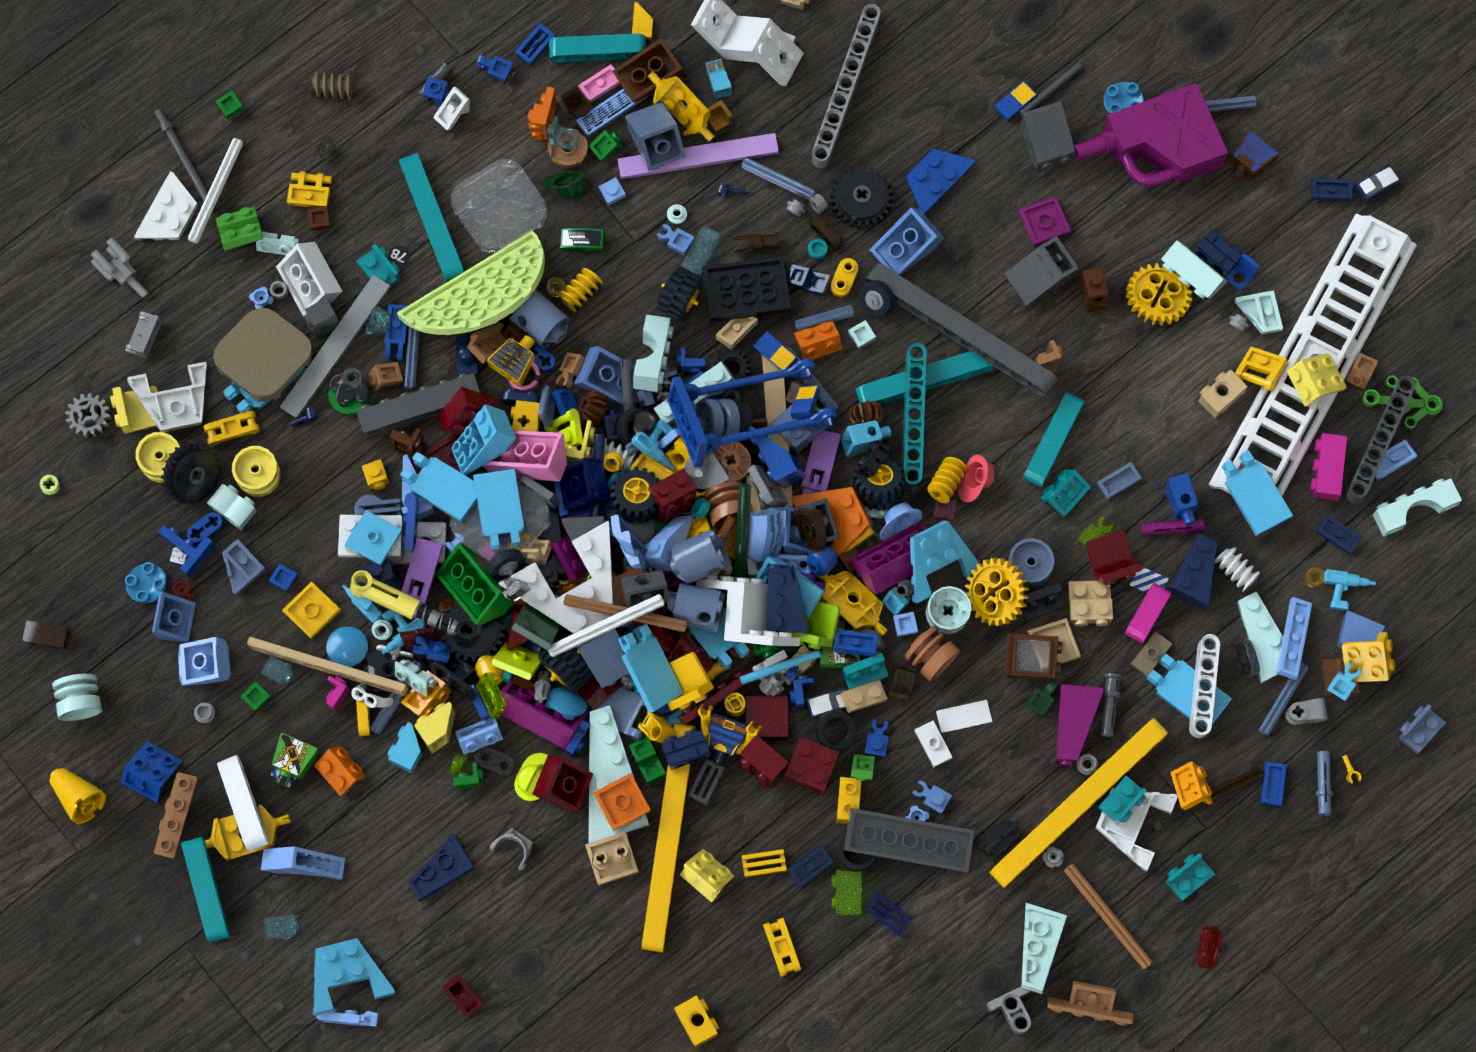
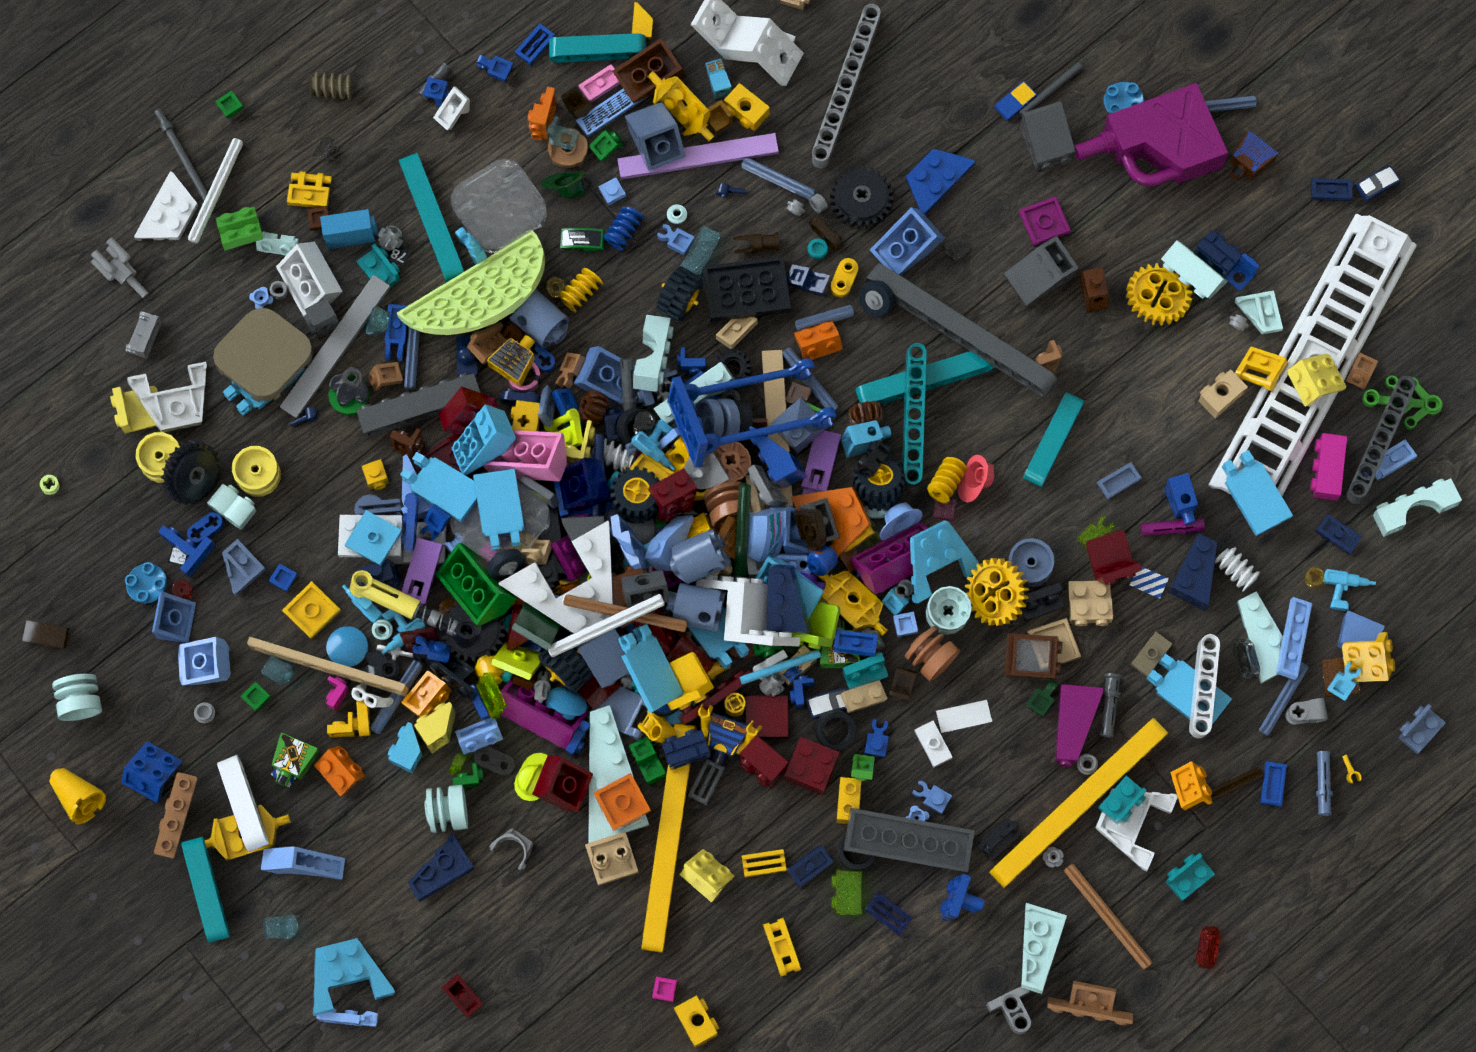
(91, 407): light grey gear -> none
(231, 428): yellow plate -> none
(340, 729): none -> yellow bracket
(348, 229): none -> dark azure brick
(390, 237): none -> light grey gear
(407, 673): light aqua hinge -> none
(436, 521): none -> blue plate
(446, 808): none -> light aqua wheel
(475, 250): none -> medium azure piece
(515, 589): clear smoke tile -> none
(611, 467): yellow plate -> none
(622, 226): none -> blue piece
(664, 989): none -> dark pink tile
(700, 508): teal tile -> none
(743, 97): none -> yellow brick
(775, 352): blue tile -> none
(805, 402): blue tile -> none
(861, 334): light aqua tile -> none
(959, 898): none -> blue plate
(1065, 491): teal bracket -> none
(1148, 613): dark pink beam -> none

